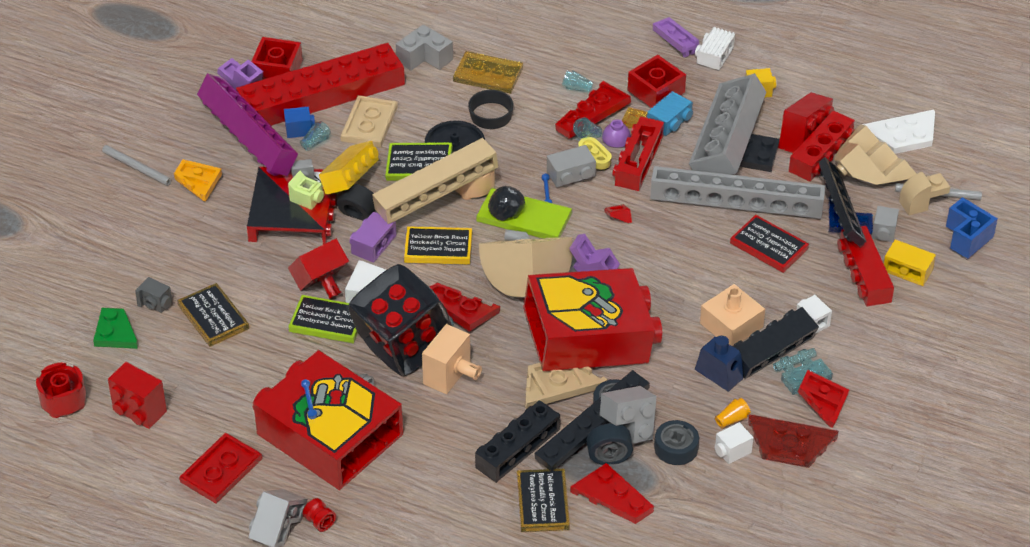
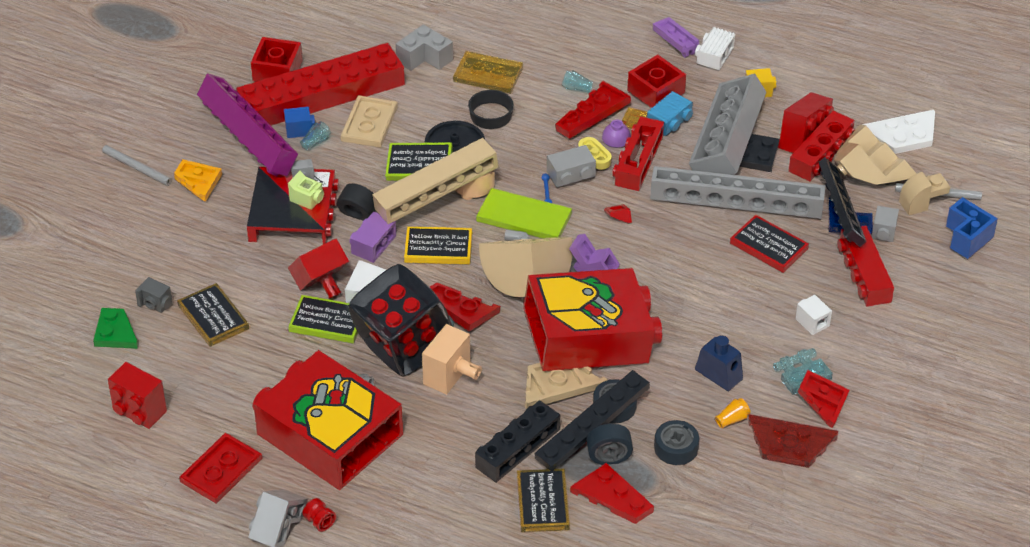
(61, 389): red brick -> none
(238, 74): medium lavender brick -> none
(312, 414): blue hinge -> none
(348, 167): yellow brick -> none
(506, 203): black hair -> none
(585, 128): clear light blue cone -> none
(632, 409): light grey brick -> none
(732, 315): light nougat brick -> none
(733, 443): white brick -> none
(776, 340): black brick -> none
(909, 262): yellow brick -> none

